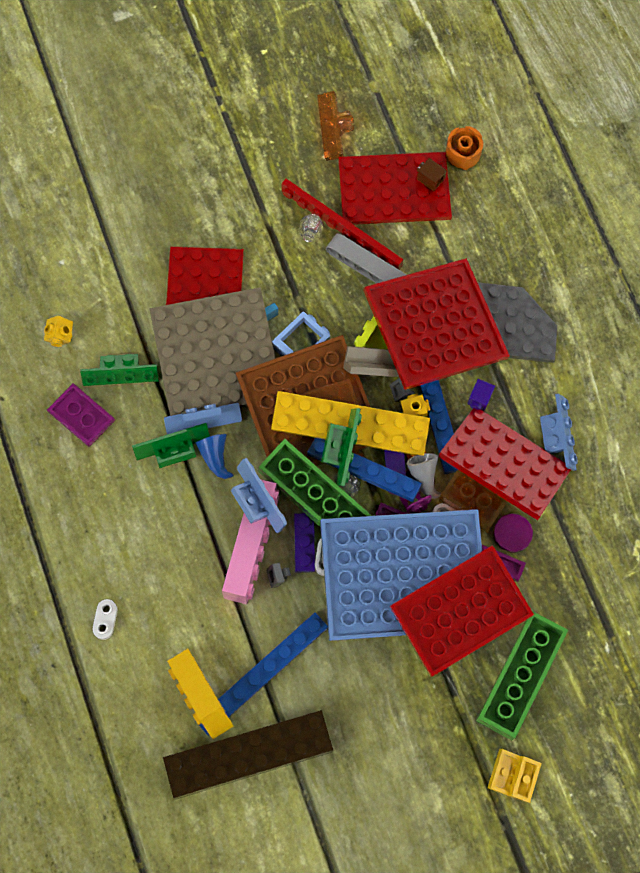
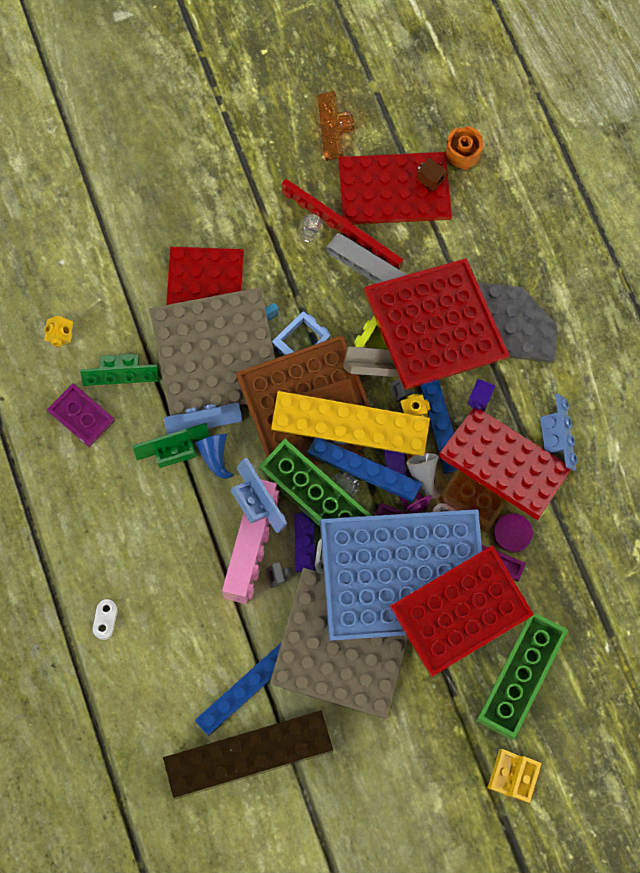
(199, 694): yellow wedge -> none
(340, 444): green bracket -> none
(342, 672): none -> dark tan plate

